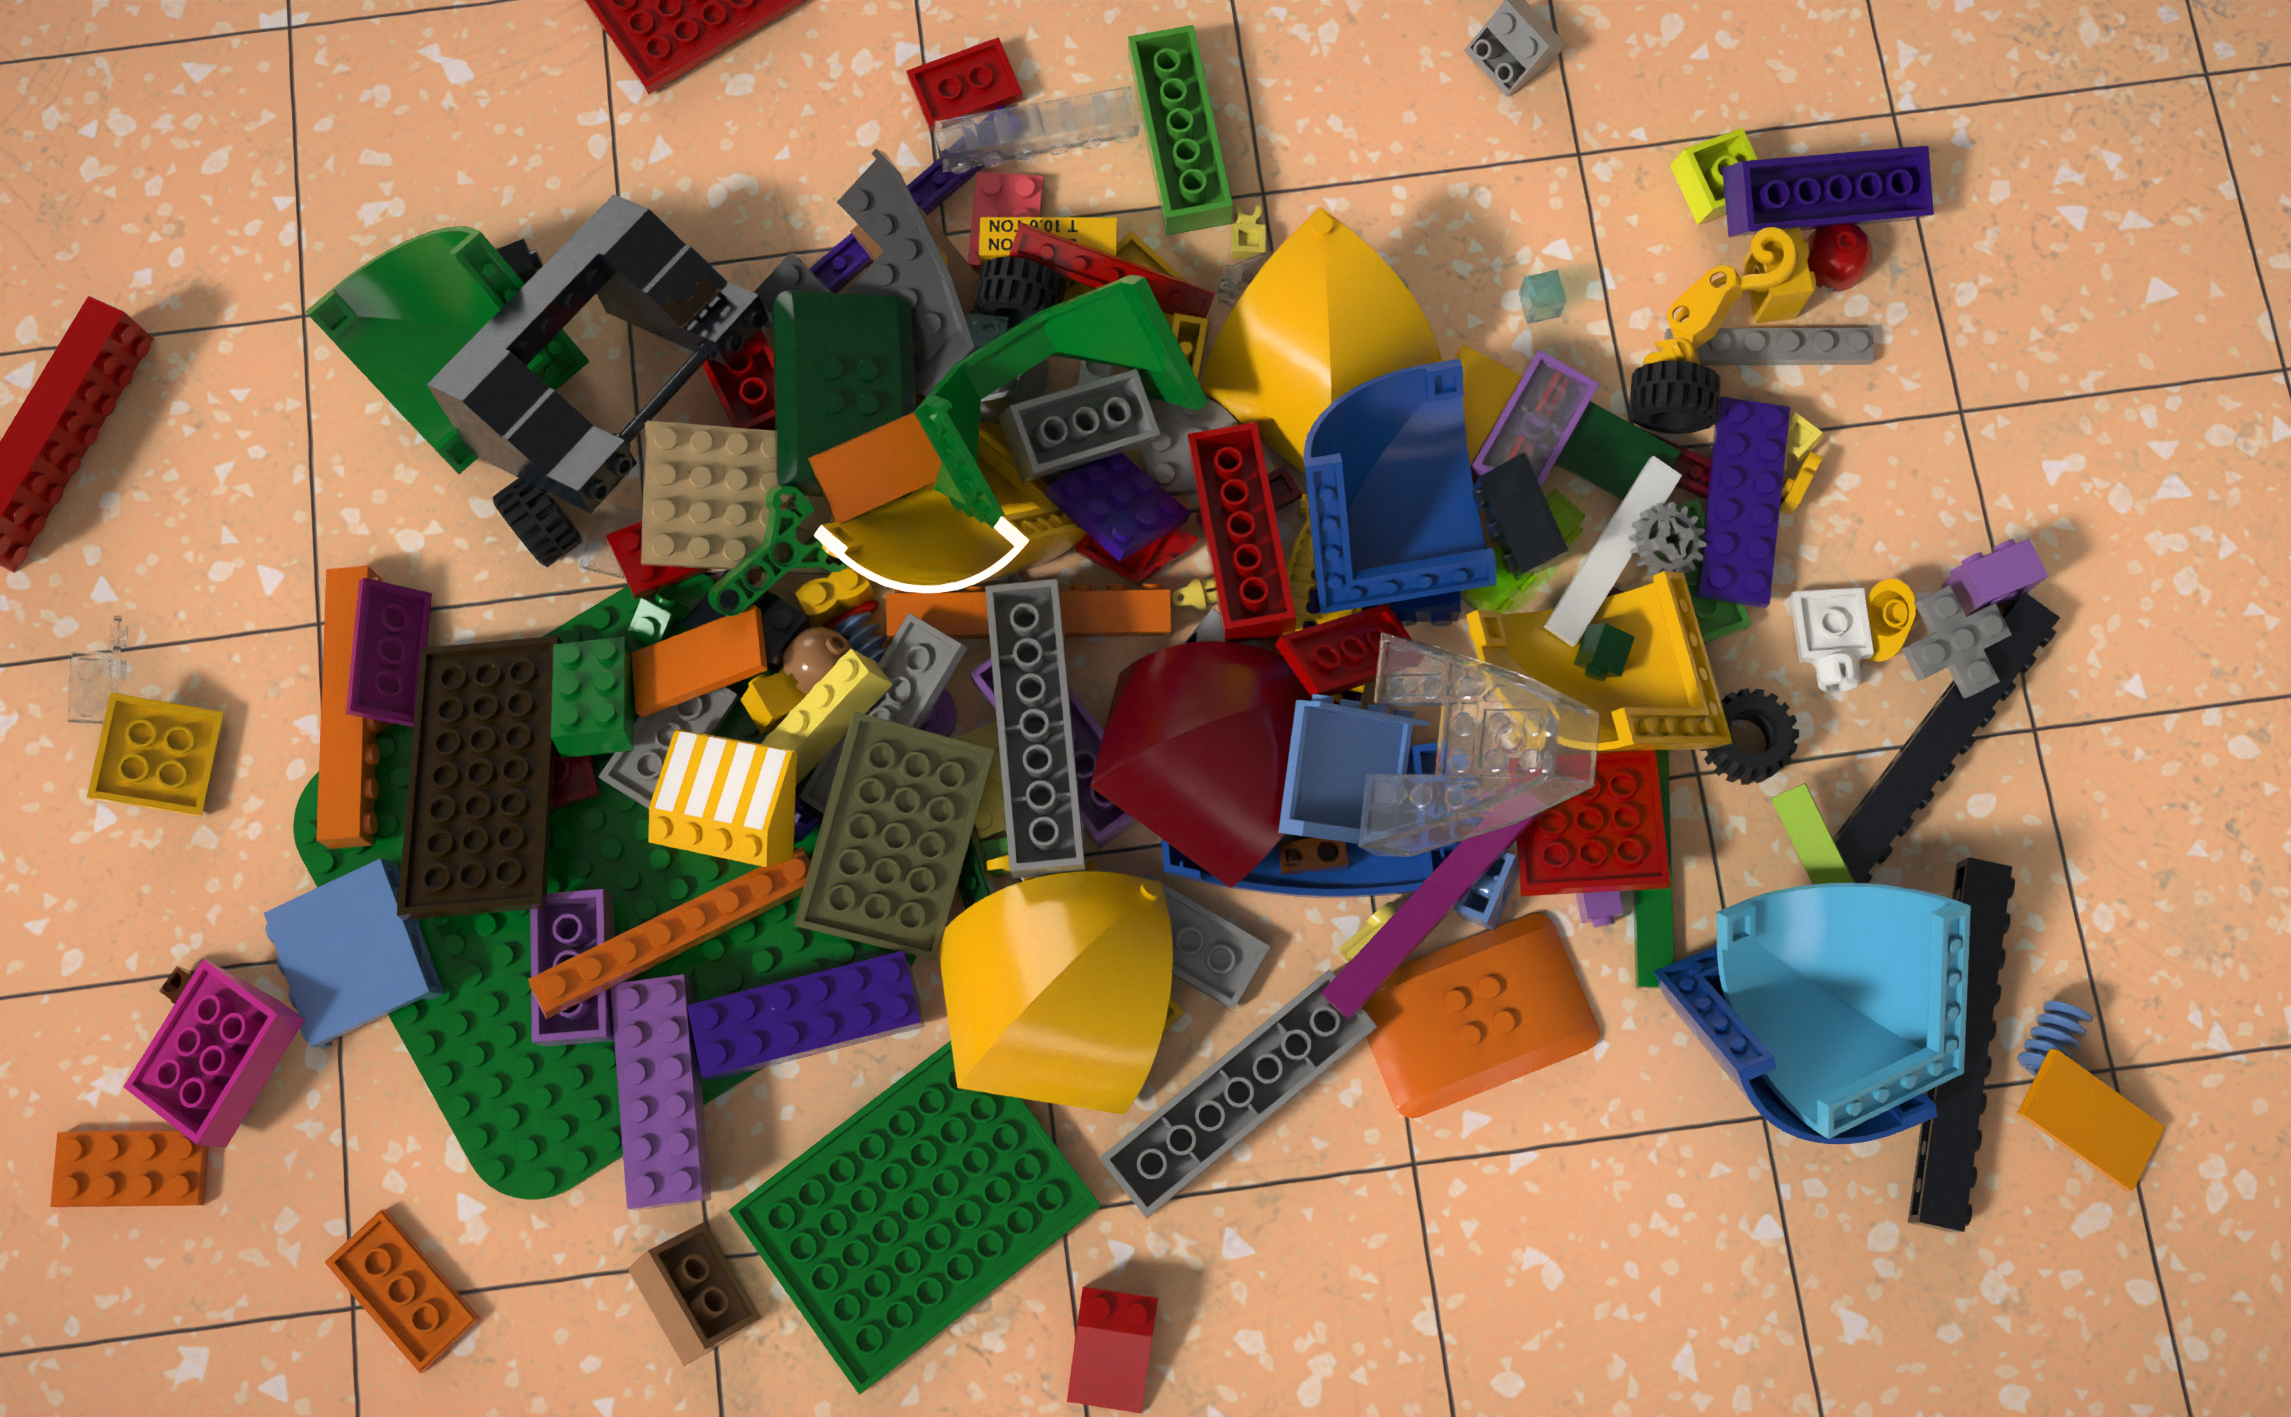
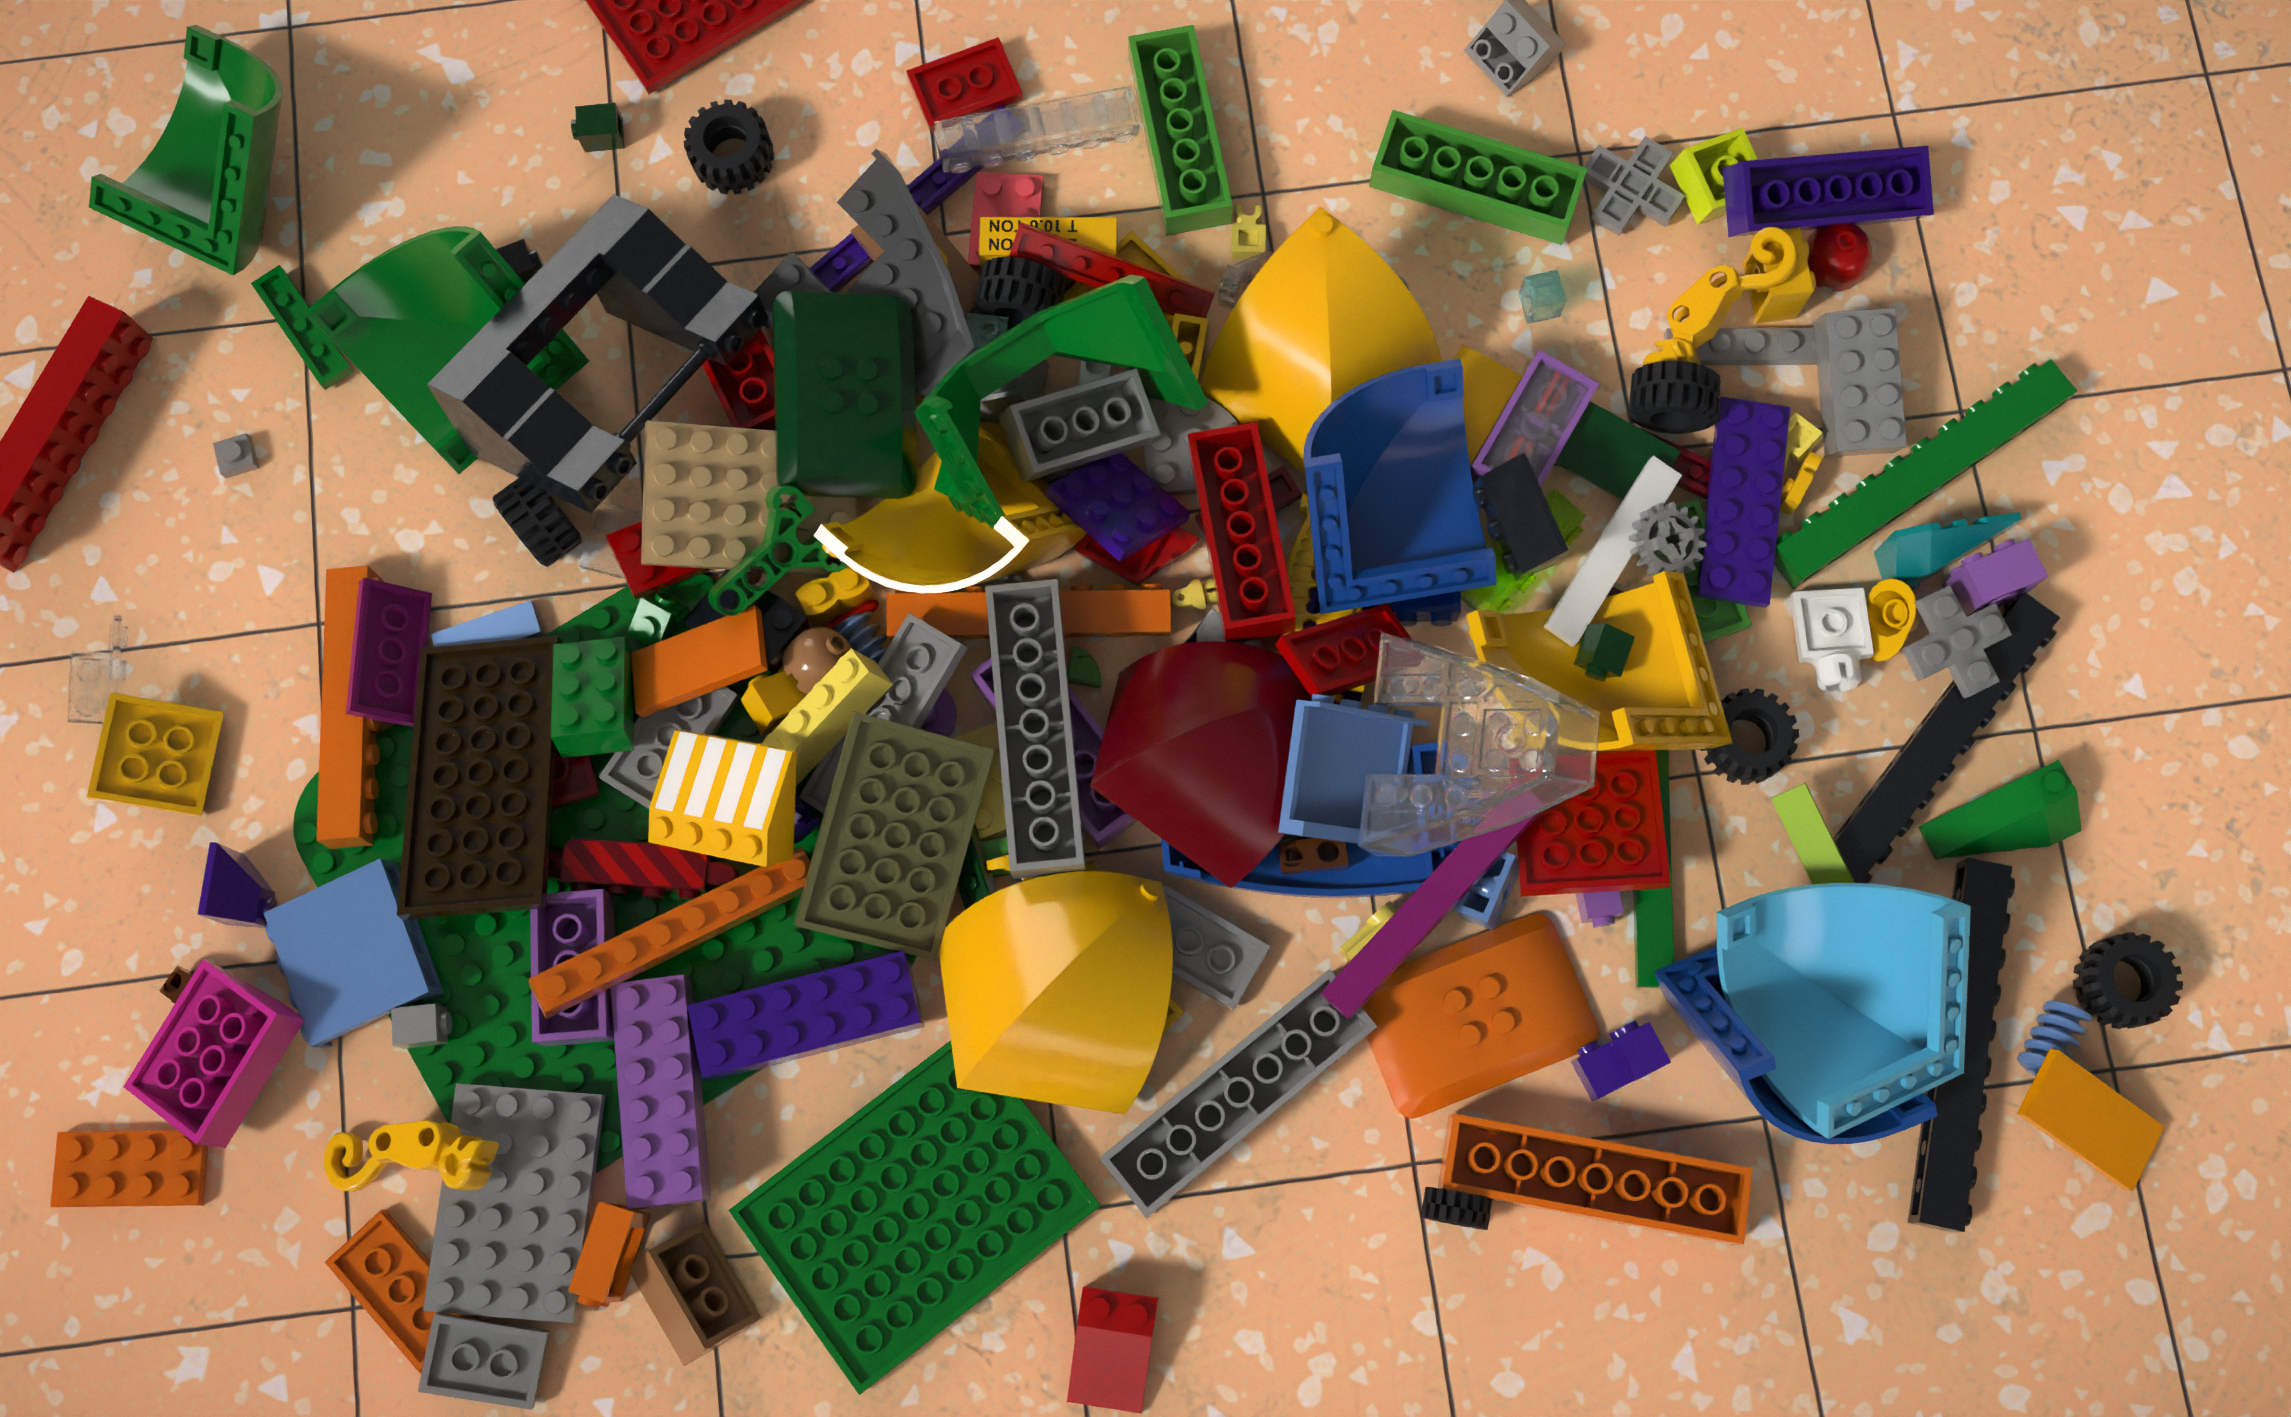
(212, 165): none -> green panel
(234, 889): none -> dark purple slope
(235, 455): none -> light grey plate
(307, 337): none -> green plate
(415, 1144): none -> yellow animal
(420, 1026): none -> light grey brick
(483, 1361): none -> light grey plate
(507, 624): none -> light blue tile
(522, 1233): none -> light grey plate
(598, 127): none -> dark green brick
(607, 1253): none -> orange window
(637, 867): none -> dark red hinge
(684, 312): dark brown piece -> none
(725, 123): none -> black tyre
(876, 468): orange tile -> none
(1083, 669): none -> bright green tile
(1456, 1208): none -> black tyre
(1477, 177): none -> bright green brick
(1596, 1179): none -> orange brick
(1625, 1059): none -> dark purple brick
(1632, 186): none -> light grey plate
(1860, 382): none -> light grey brick
(1921, 473): none -> green brick
(1927, 549): none -> teal wedge
(2019, 815): none -> green wedge
(2155, 972): none -> black tyre

